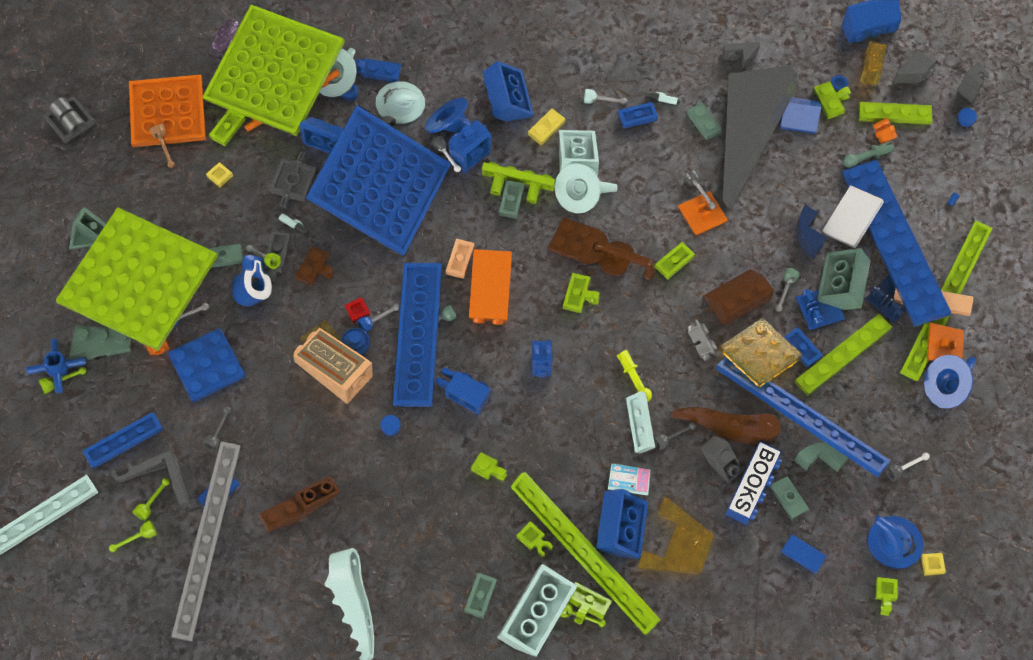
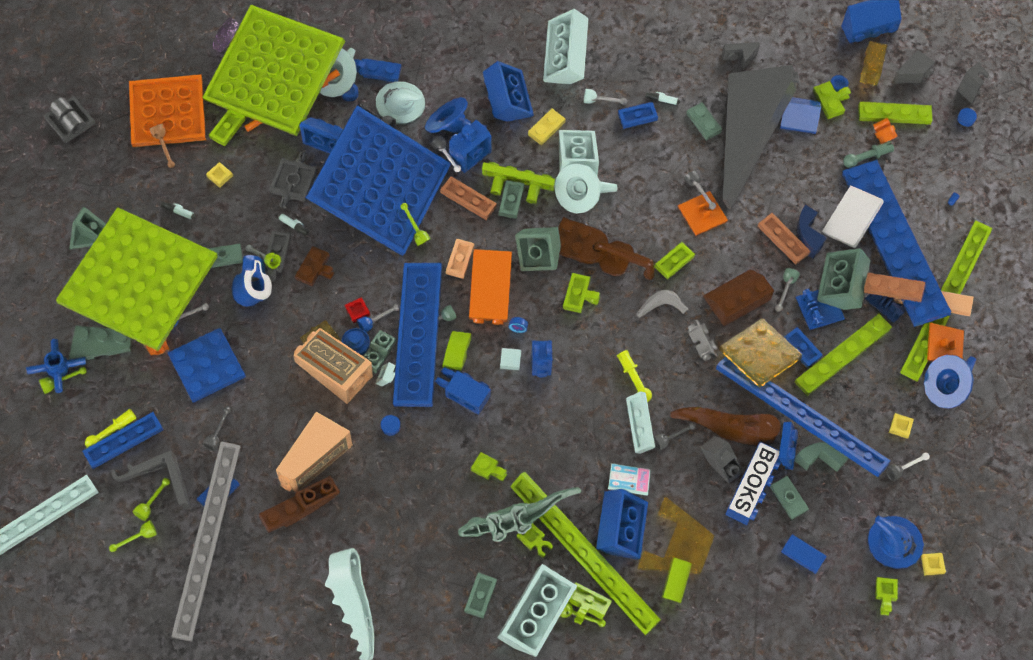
(119, 423): none -> neon yellow pin
(178, 209): none -> piece
(313, 452): none -> light nougat slope
(379, 349): none -> sand green slope
(386, 374): none -> light aqua plate
(420, 236): none -> lime hinge
(456, 350): none -> lime slope
(468, 198): none -> nougat plate
(510, 359): none -> light aqua tile
(514, 518): none -> sand green animal
(518, 325): none -> blue tile
(538, 248): none -> sand green slope
(566, 48): none -> light aqua slope
(660, 298): none -> light grey piece
(676, 580): none -> lime brick
(783, 238): none -> nougat plate
(788, 445): none -> blue plate
(894, 287): none -> nougat plate
(901, 425): none -> light yellow tile

